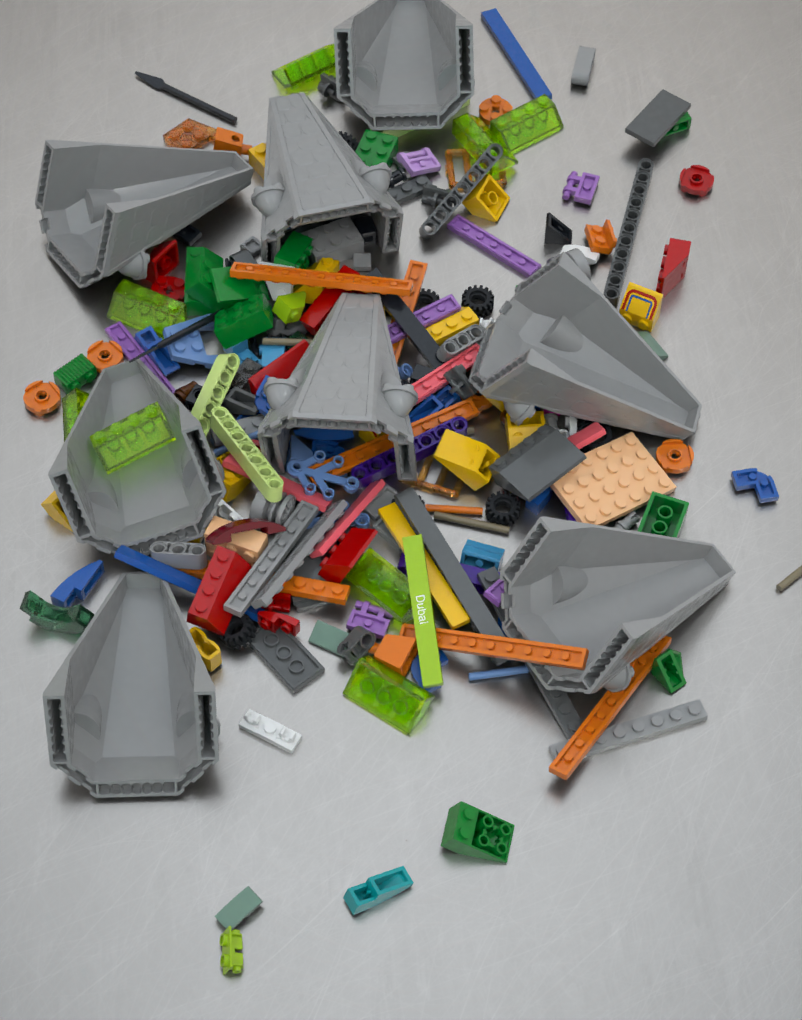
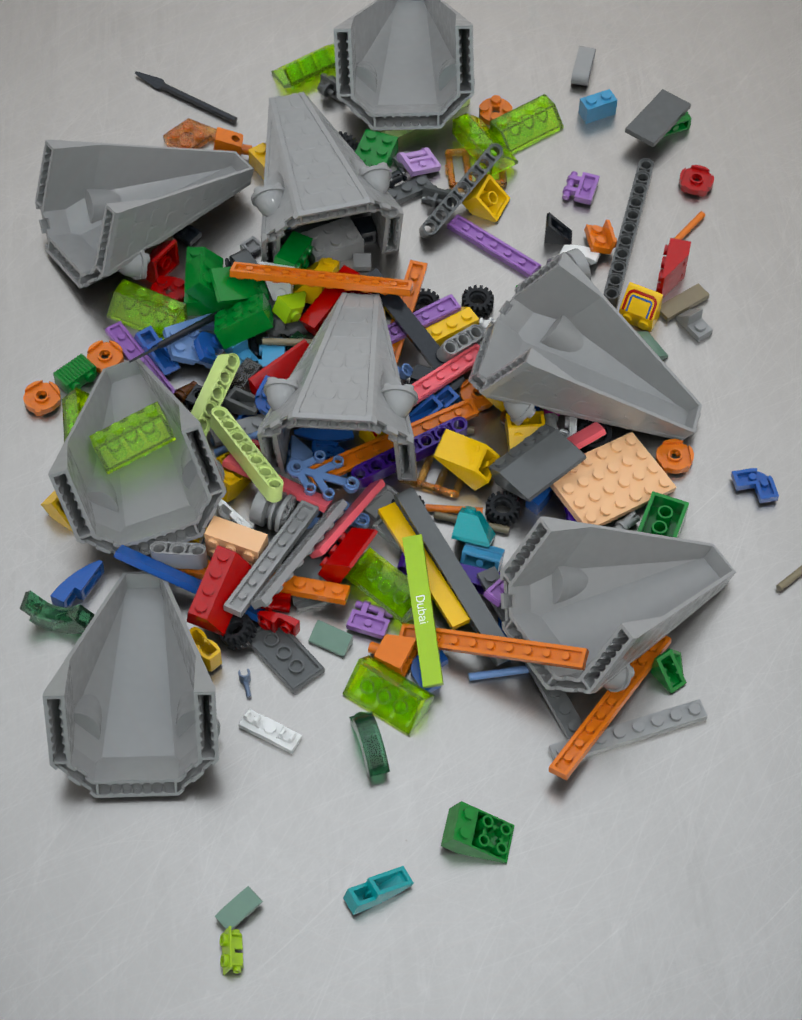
(206, 347): none -> blue plate
(223, 533): dark red slope -> none
(245, 681): none -> sand blue hand
(357, 644): dark grey piece -> none
(370, 743): none -> clear green arch
(459, 382): dark grey hips -> none
(473, 527): none -> teal slope
(515, 53): blue tile -> none
(597, 106): none -> dark azure brick
(683, 302): none -> dark tan tile
(690, 225): none -> orange bar
(694, 324): none -> light grey slope

